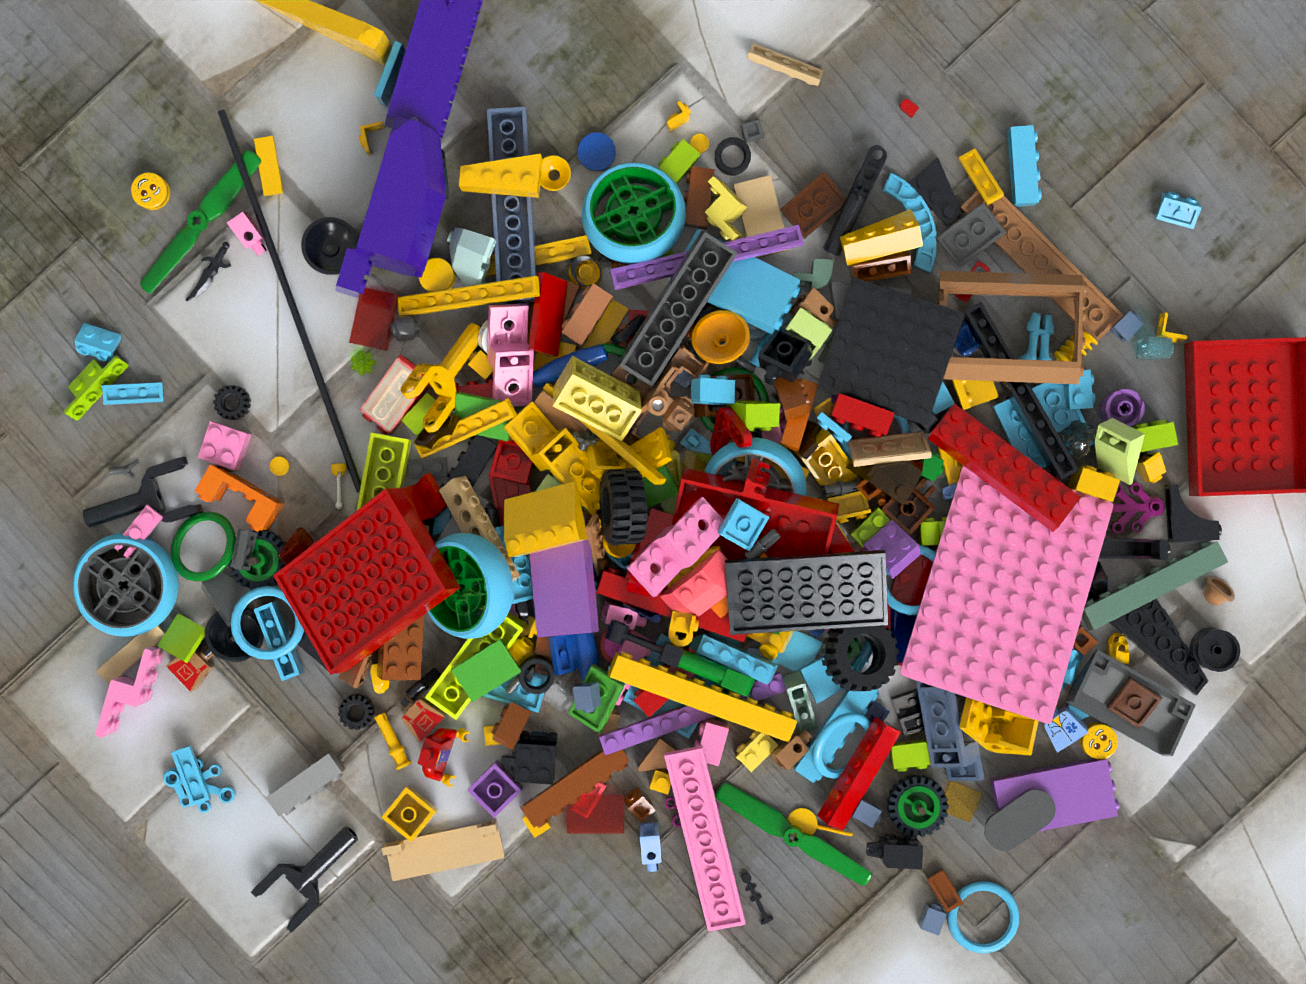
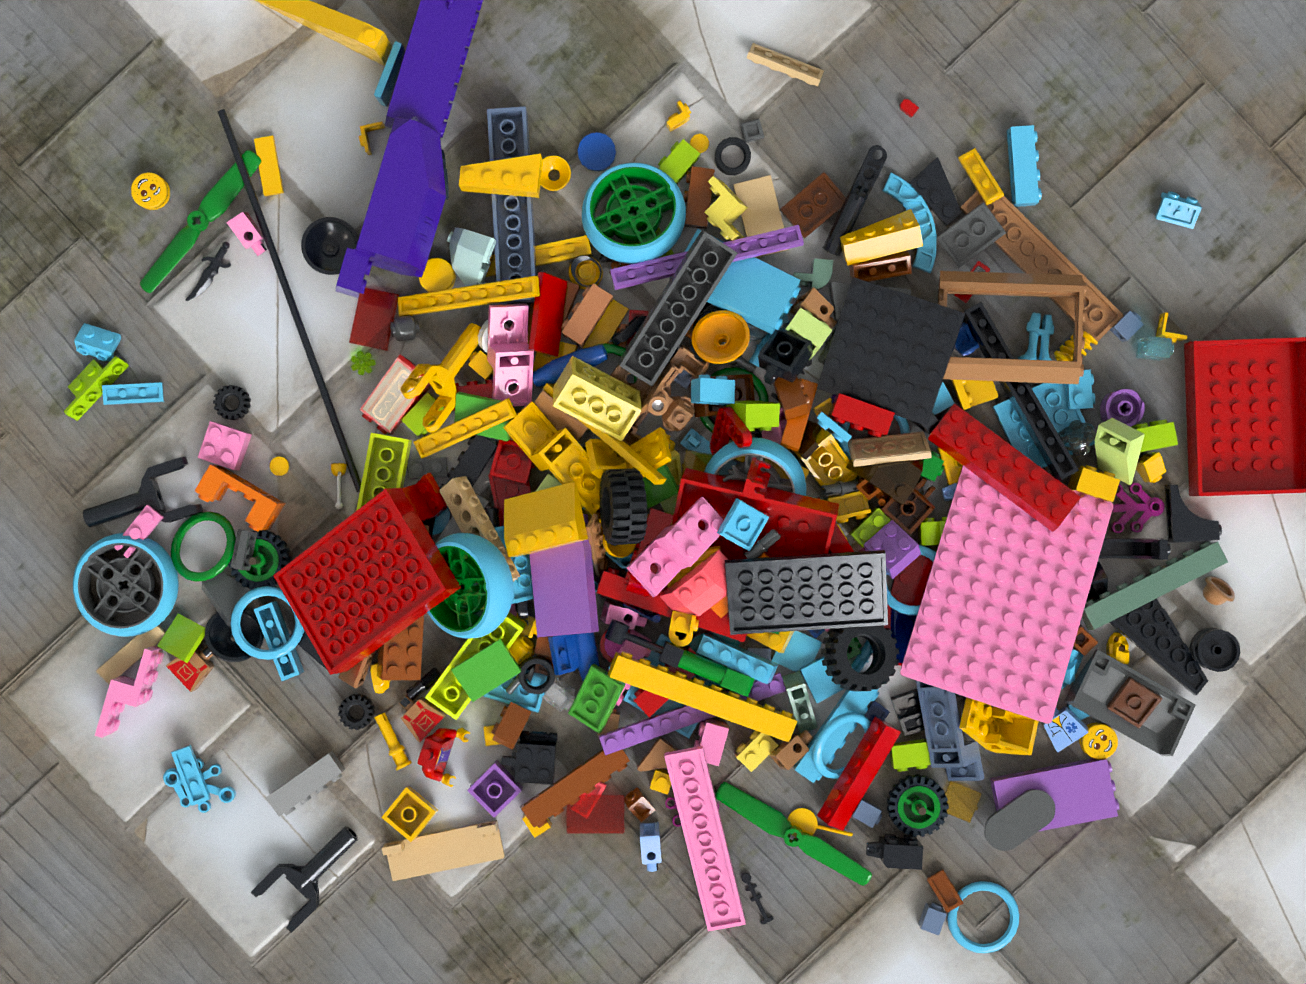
(123, 469): dark grey bar -> none
(295, 545): clear red slope -> none
(428, 439): dark brown tile -> none
(585, 439): dark grey plant -> none
(587, 696): sand blue brick -> none
(768, 651): yellow piece -> none

